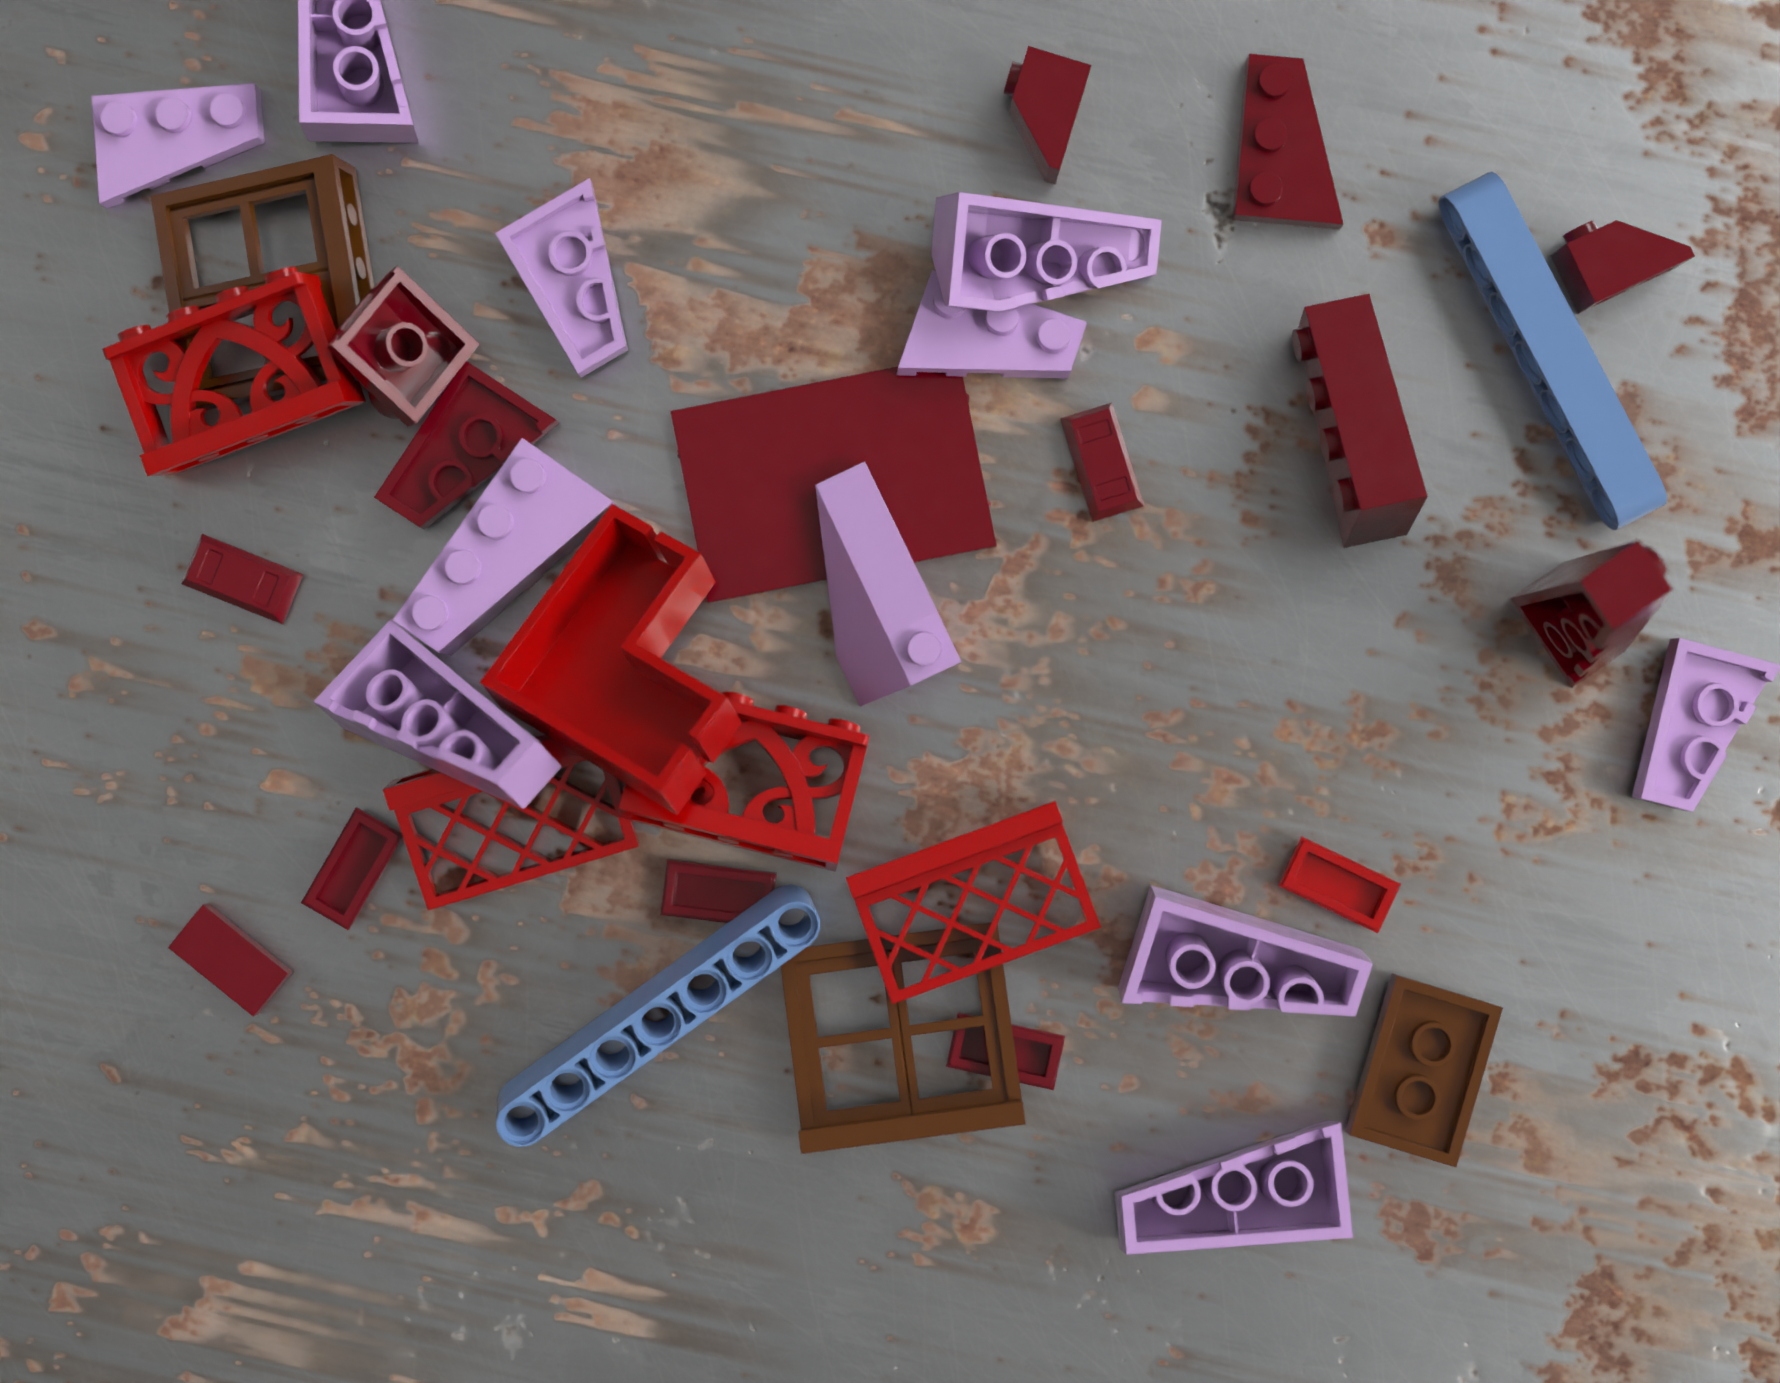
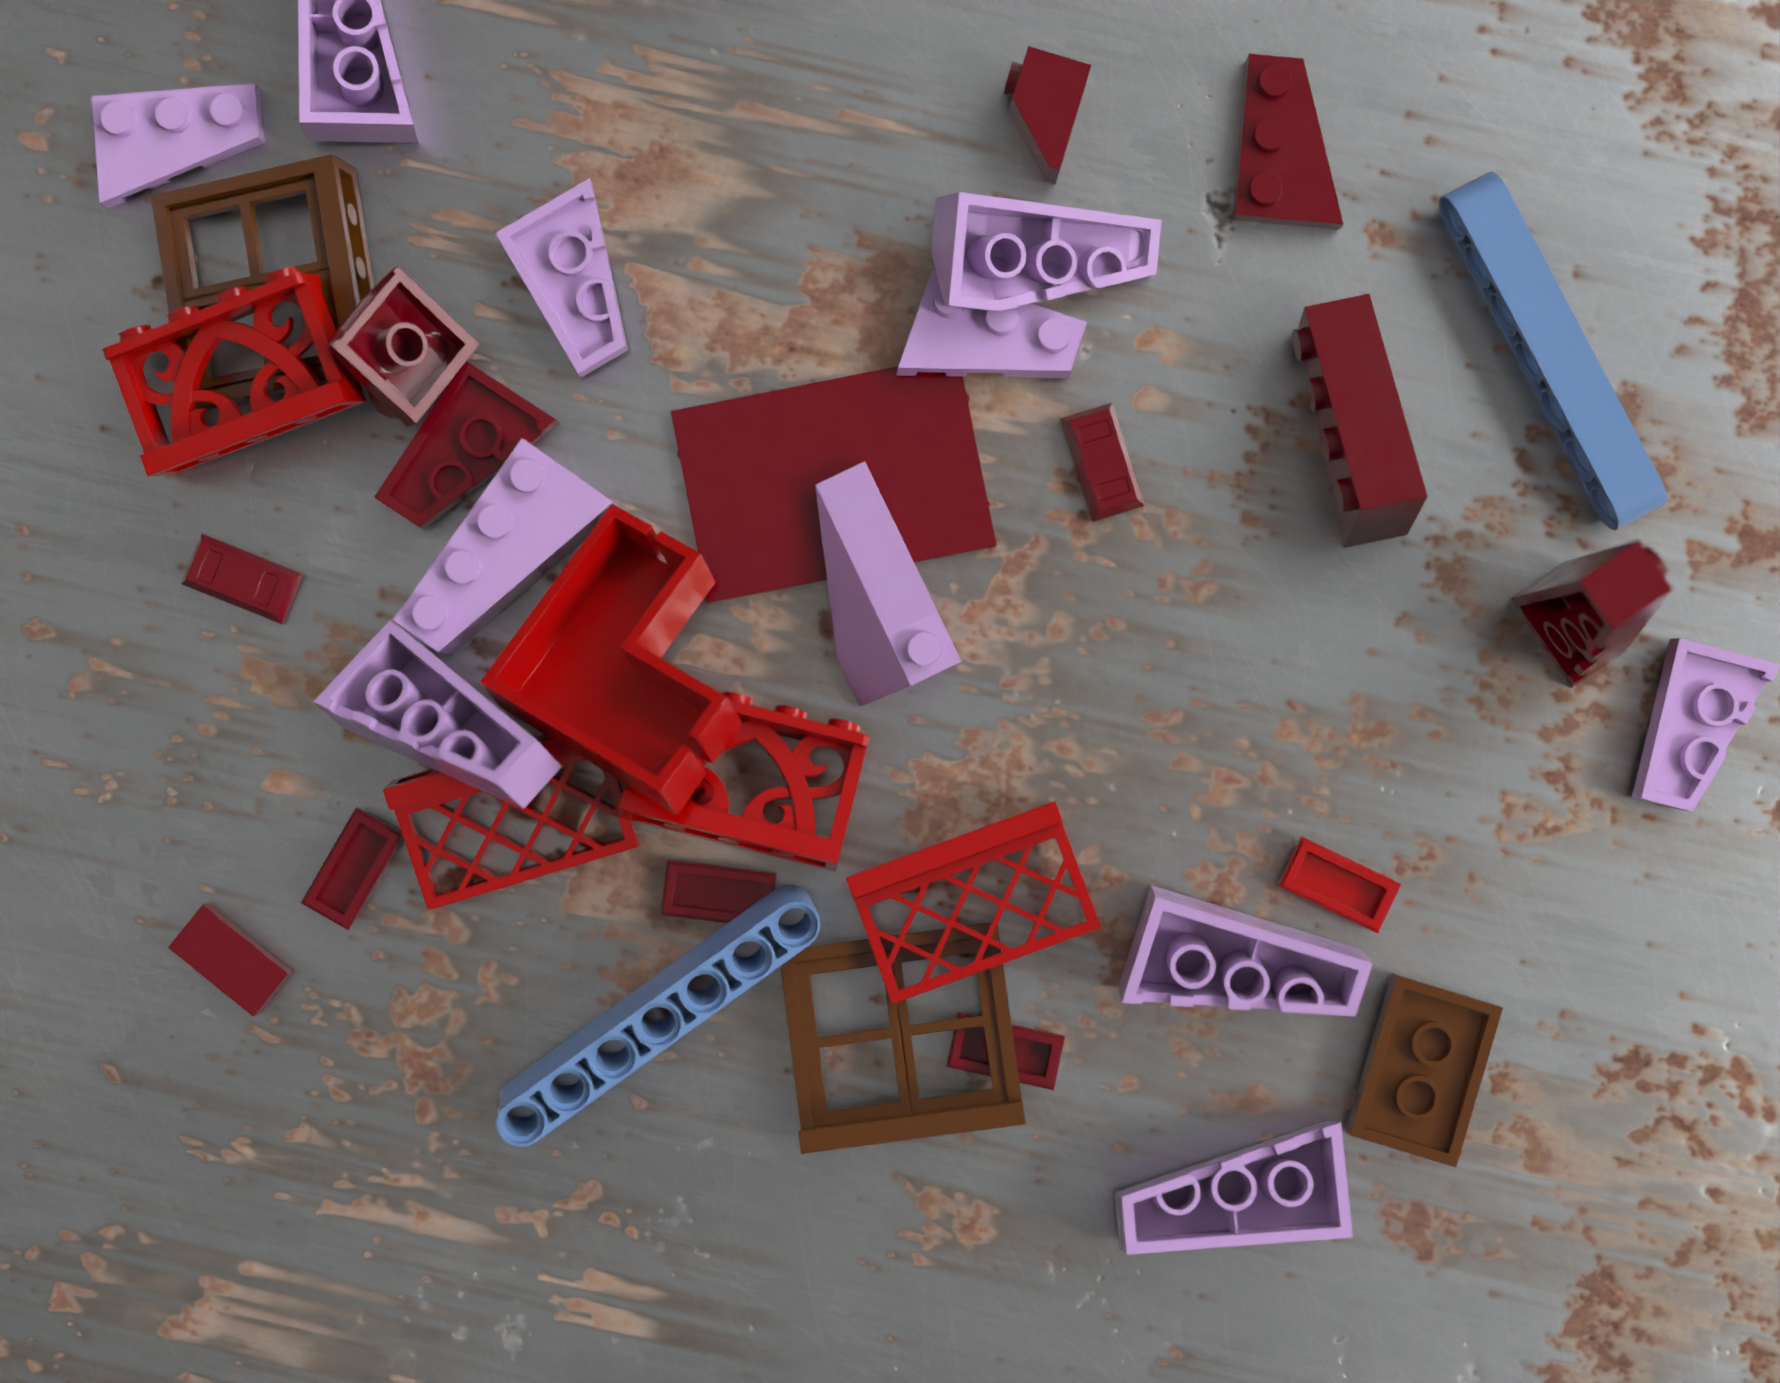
(1613, 260): dark red slope -> none

